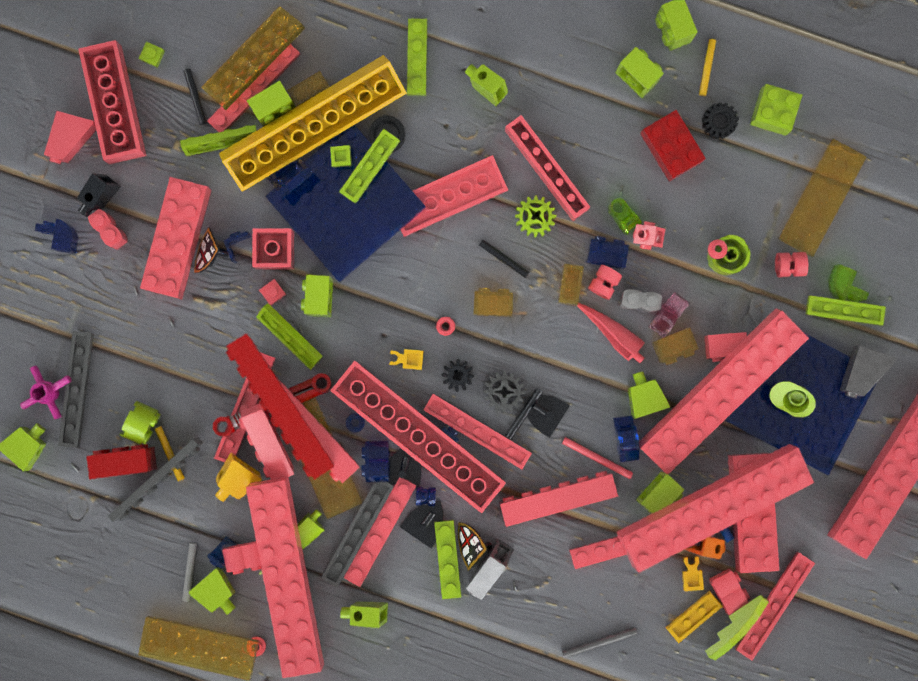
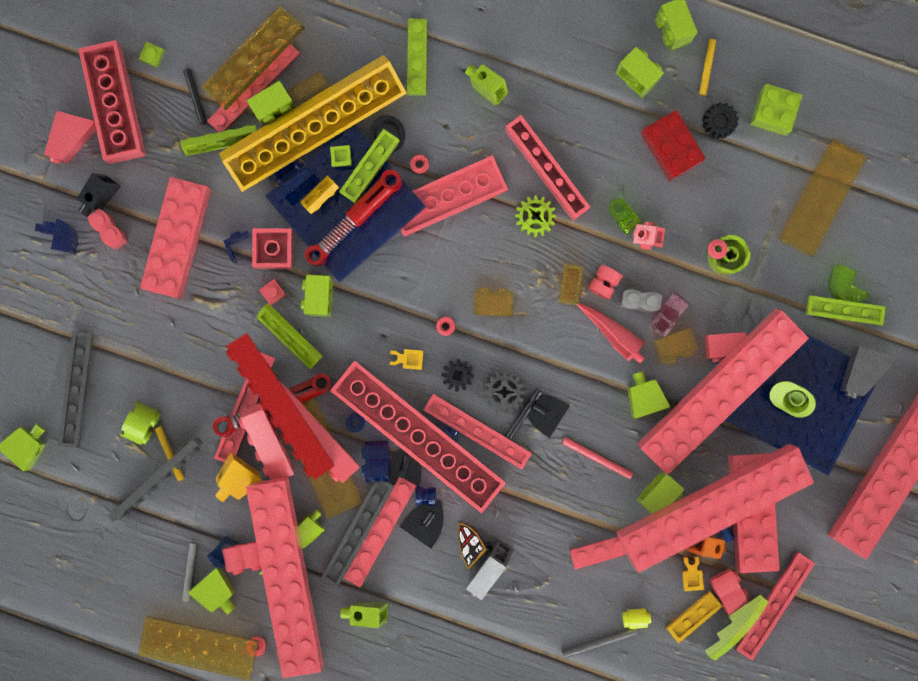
(40, 388): dark pink bar -> none
(121, 461): red brick -> none
(208, 252): shield -> none
(319, 194): none -> yellow plate
(355, 216): none -> red piece
(415, 159): none -> coral plate
(447, 559): lime plate -> none
(503, 258): black bar -> none
(558, 499): coral brick -> none
(607, 253): clear blue brick -> none
(627, 439): clear blue brick -> none
(636, 618): none -> neon yellow brick
(791, 264): coral wheel -> none

